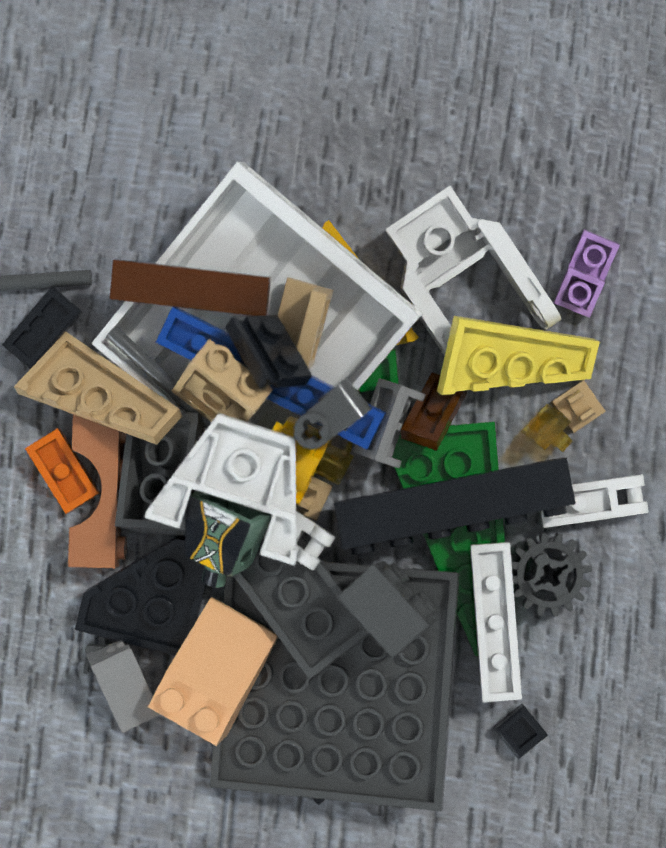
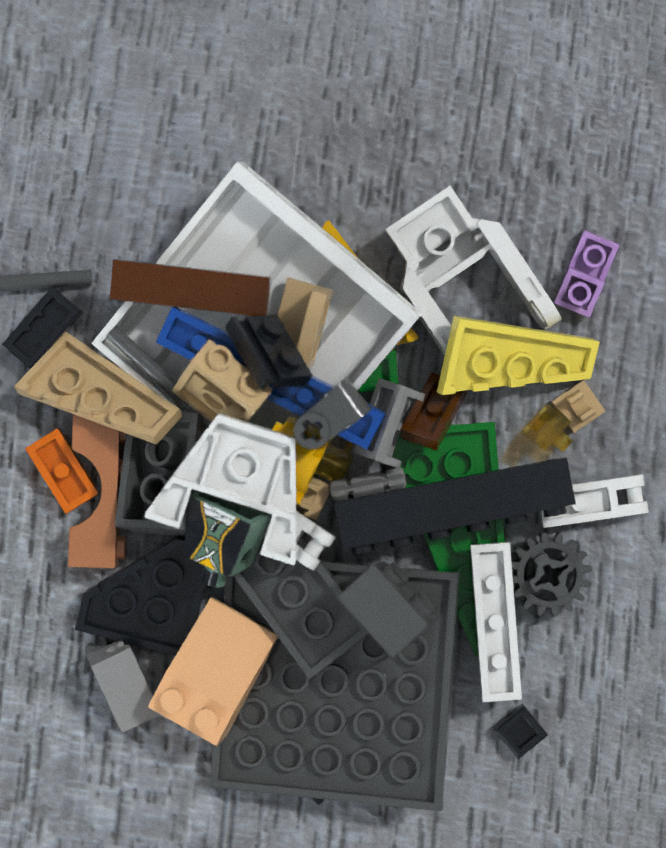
(368, 484): none -> light grey axle

